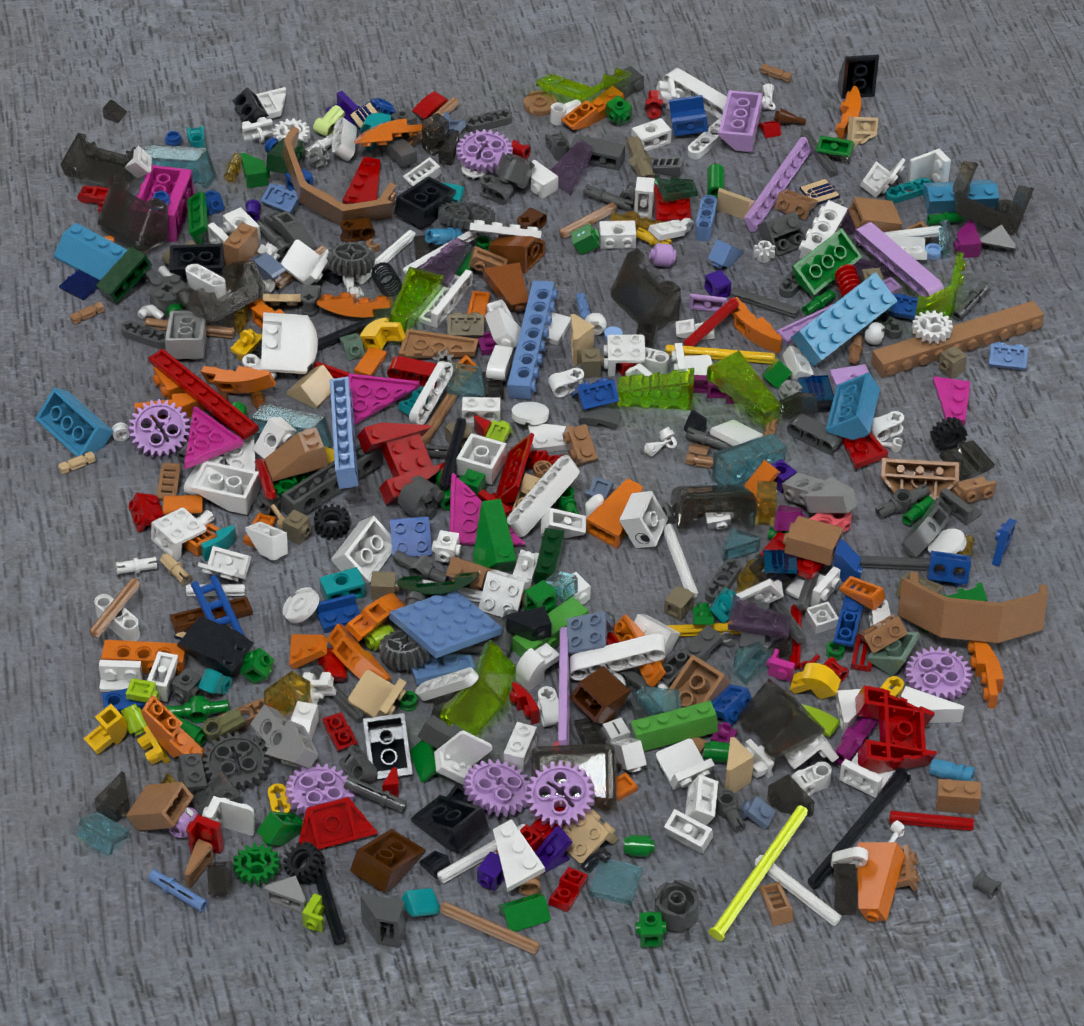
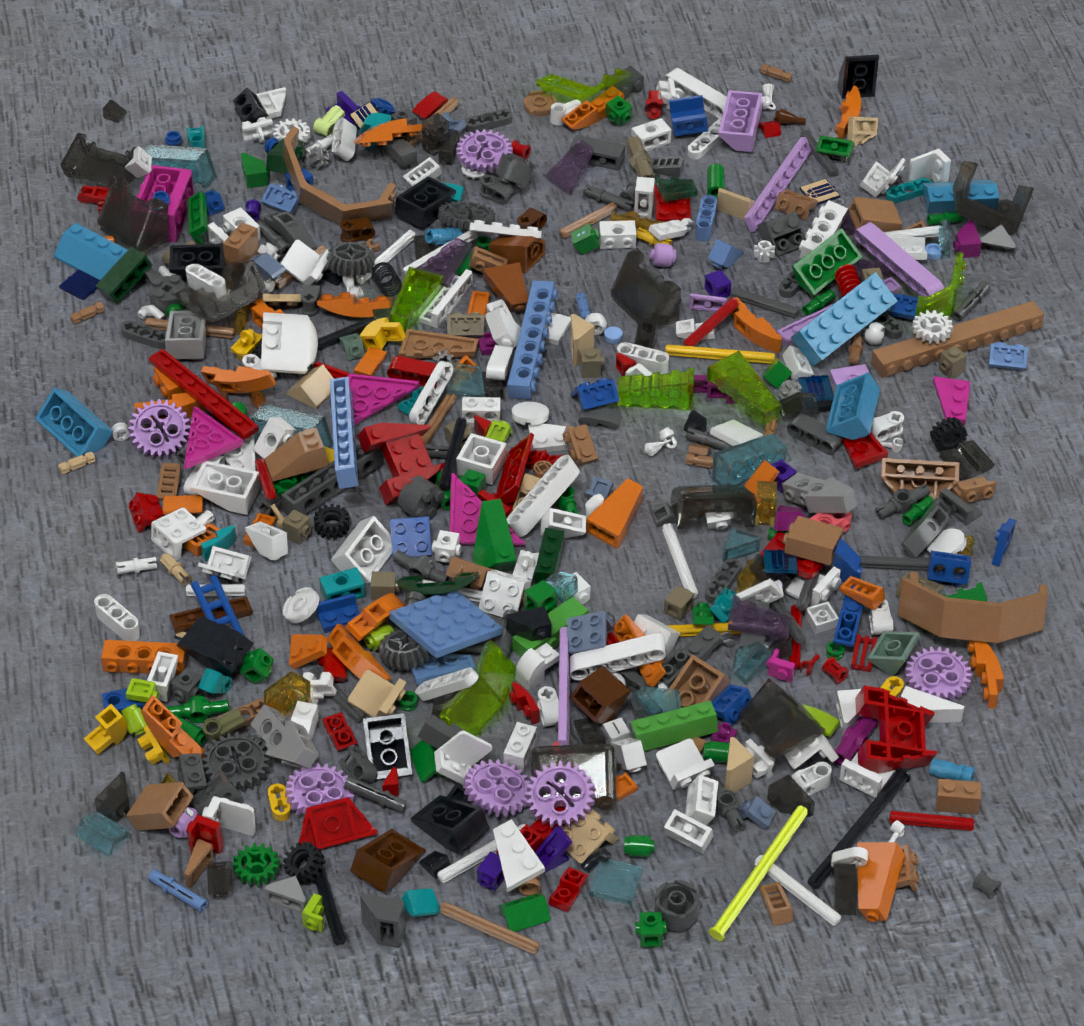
(114, 608): medium nougat axle -> none
(118, 674): white bracket -> none
(232, 167): clear yellow pin -> none
(280, 828): green slope -> none
(364, 183): red wing -> none
(543, 180): white slope -> none
(557, 144): dark grey piece -> none
(564, 382): white piece -> none
(623, 350): white bracket -> none
(643, 519): white brick -> none
(682, 362): white bracket -> none
(817, 678): yellow brick -> none
(883, 633): medium nougat bracket -> none

